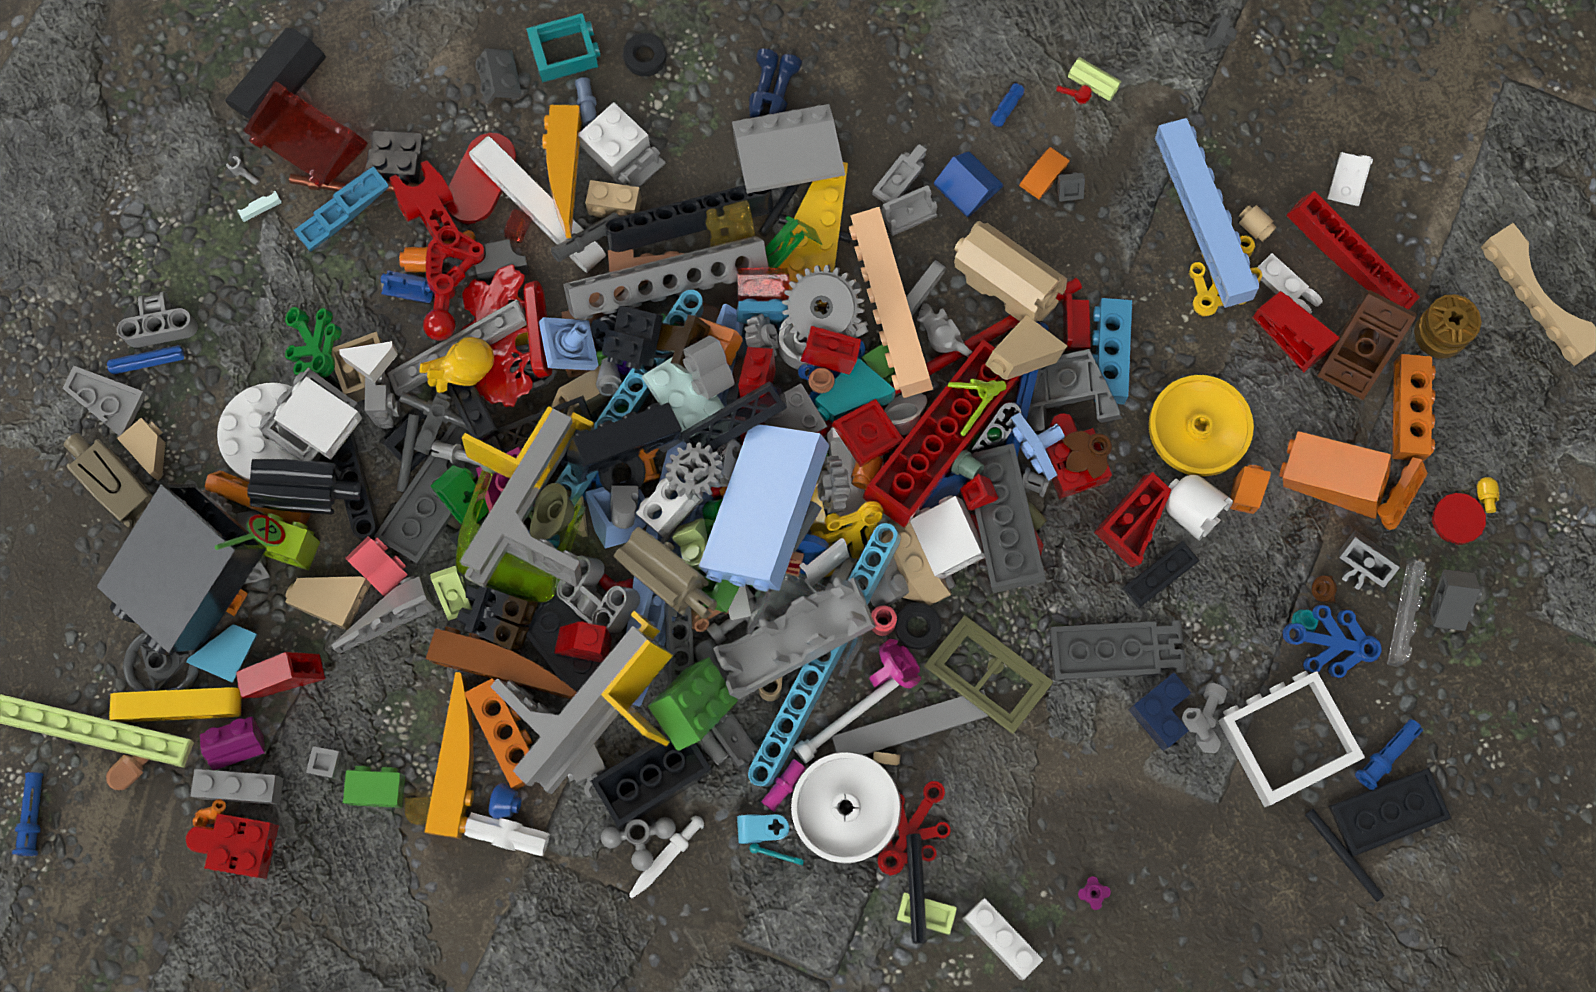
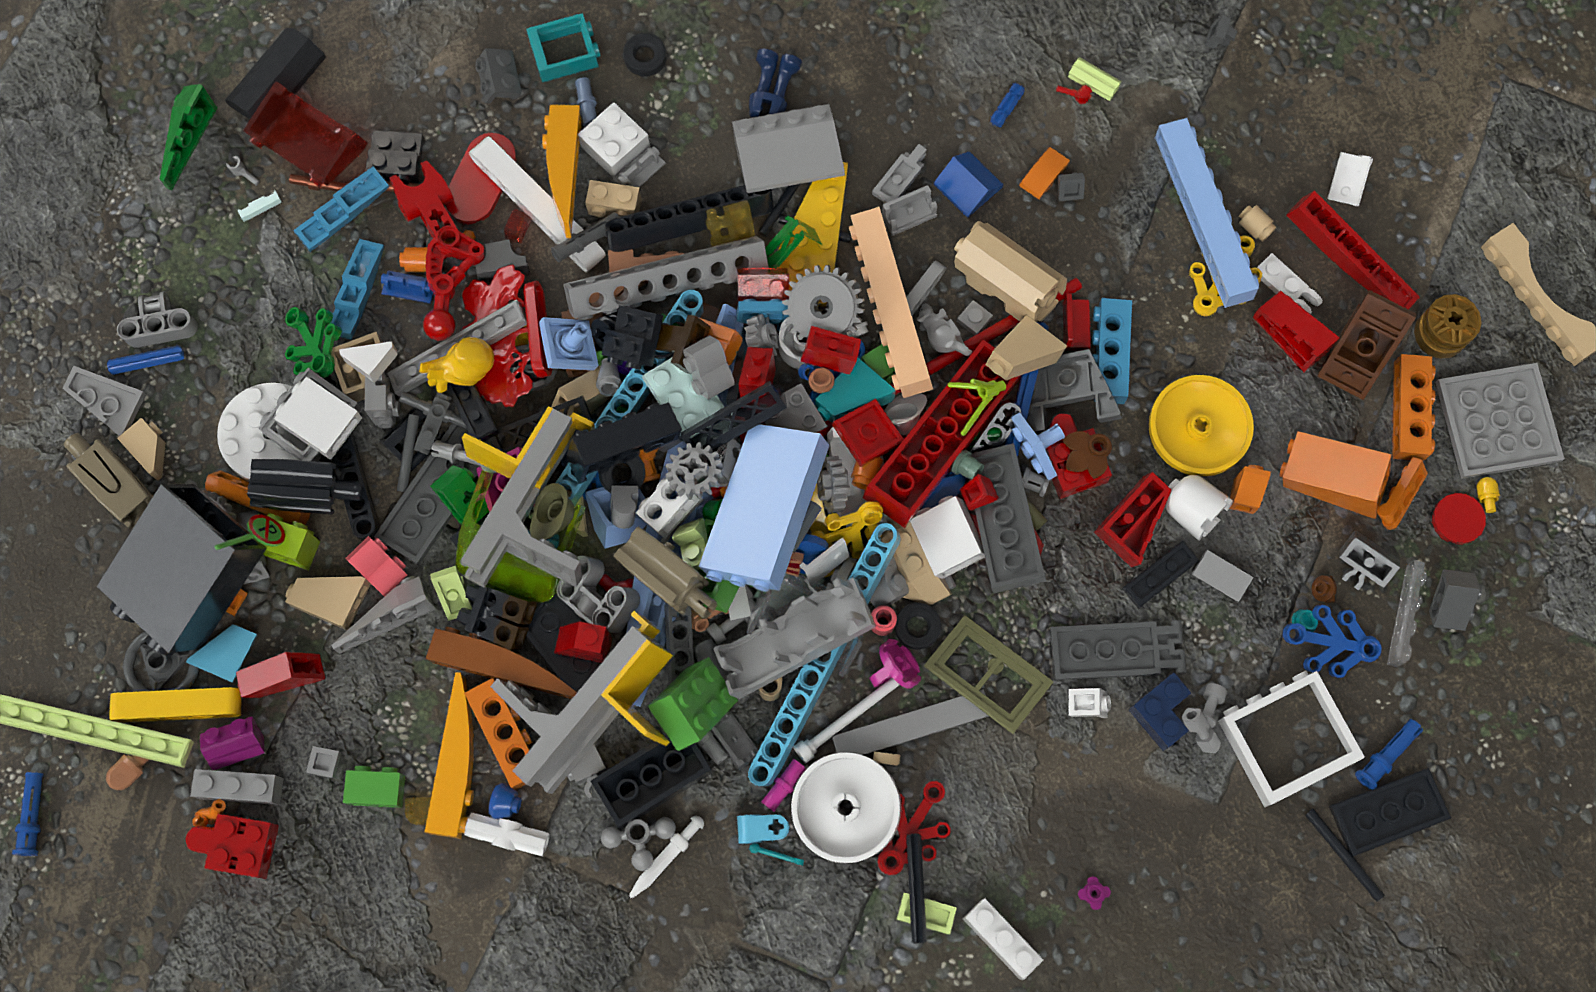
(188, 122): none -> green wedge
(356, 286): none -> dark azure slope
(974, 318): none -> light grey plate
(1089, 702): none -> white bracket
(1222, 575): none -> light grey hinge
(1499, 420): none -> light grey plate

